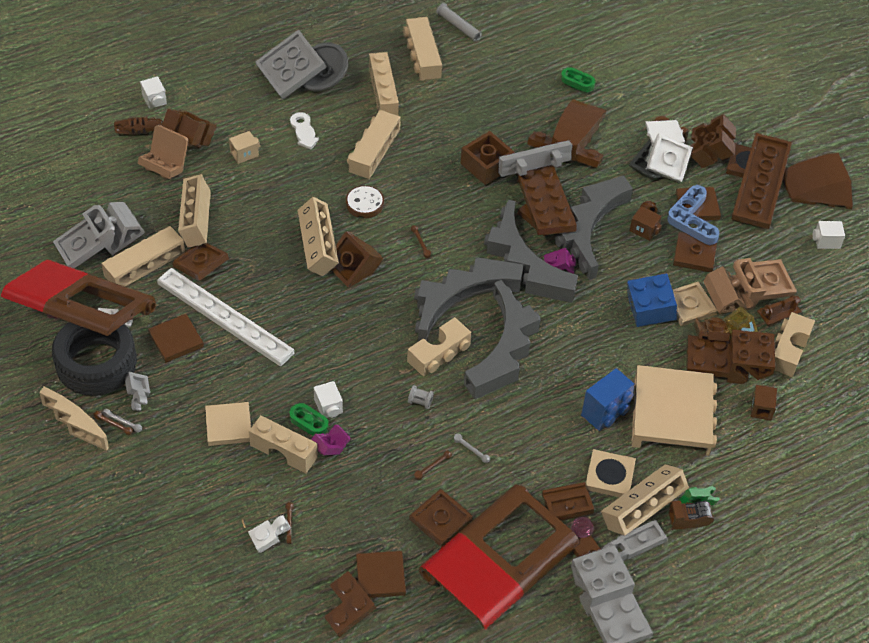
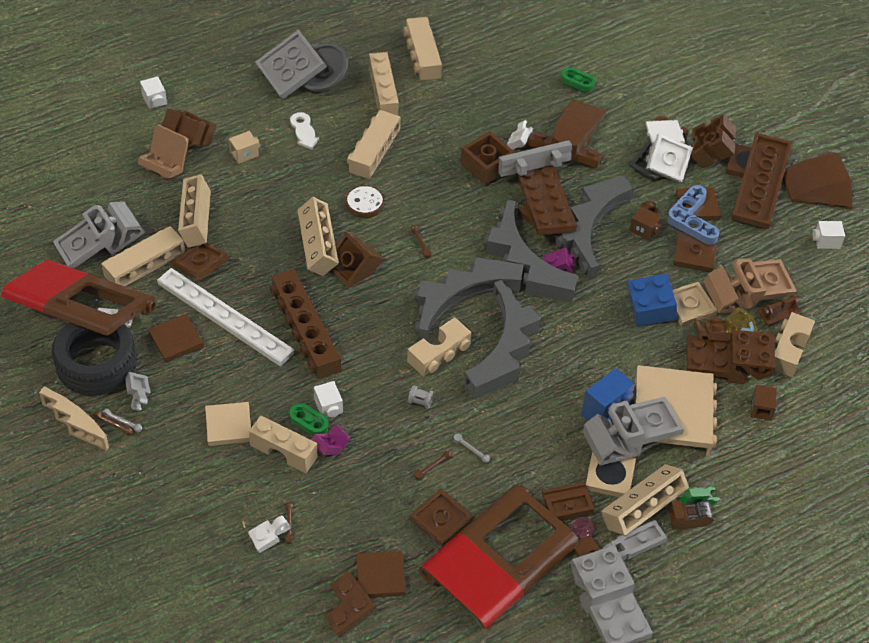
(136, 125): reddish brown hinge -> none
(306, 324): none -> reddish brown brick
(458, 22): light grey pin -> none
(520, 137): none -> white plate
(630, 429): none -> light grey piece

